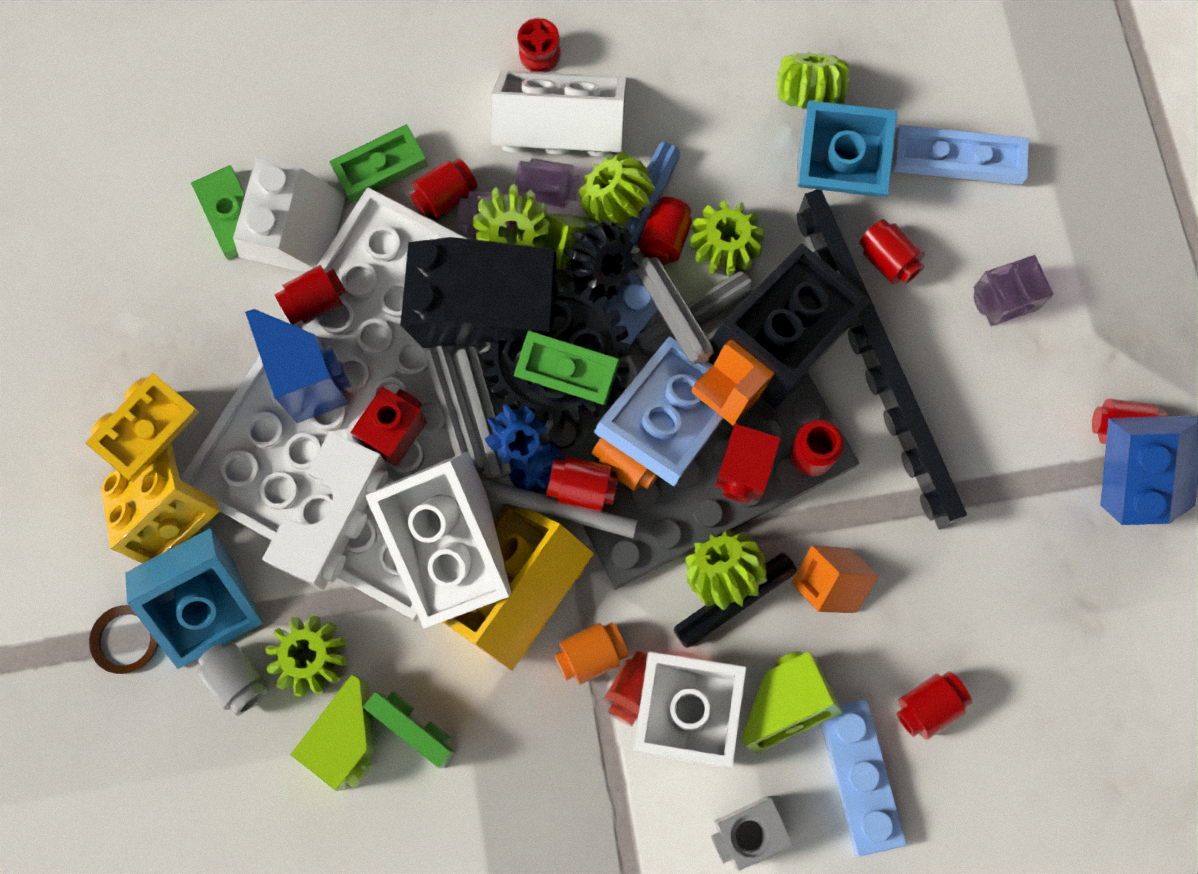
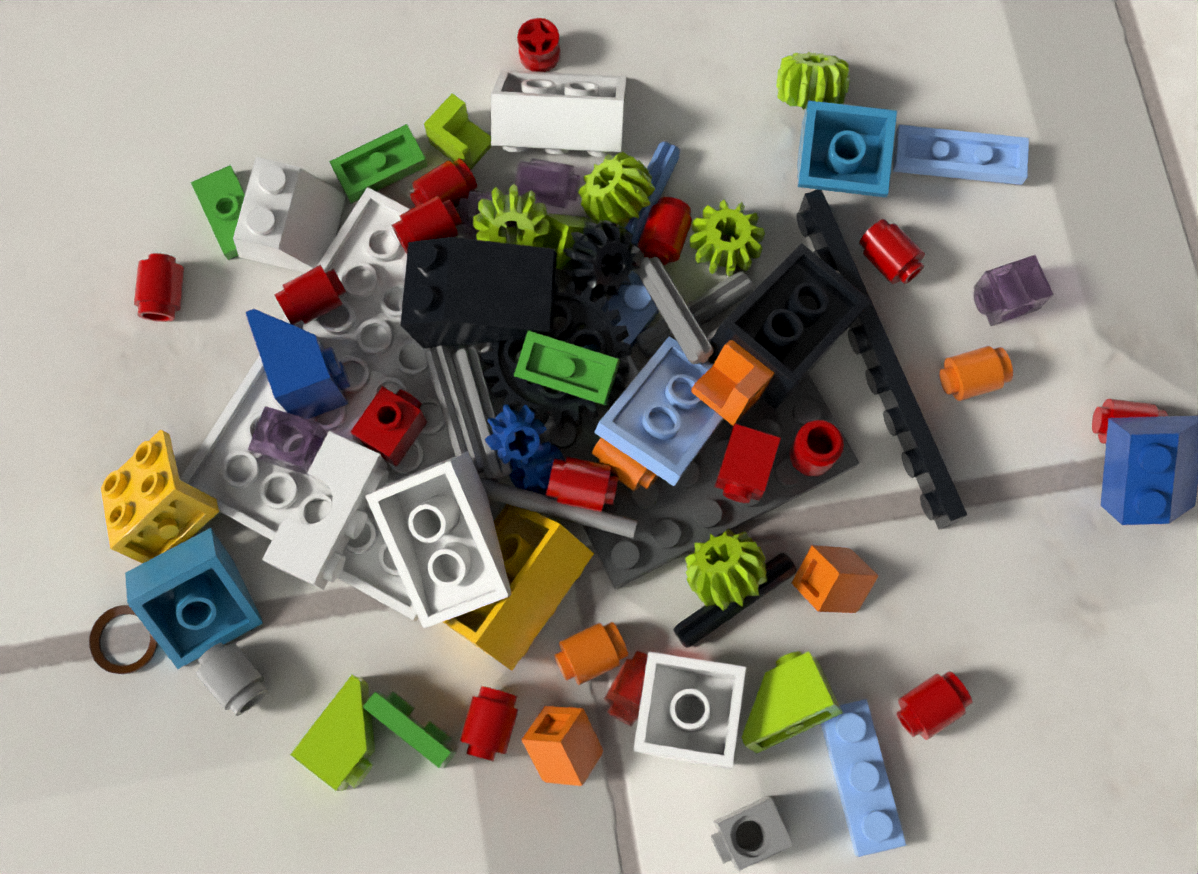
(141, 426): yellow bracket -> none
(158, 287): none -> red brick
(273, 431): none -> clear purple brick
(294, 670): lime gear -> none
(427, 221): none -> red brick
(455, 134): none -> lime panel
(489, 723): none -> red brick
(563, 745): none -> orange panel
(976, 372): none -> orange brick

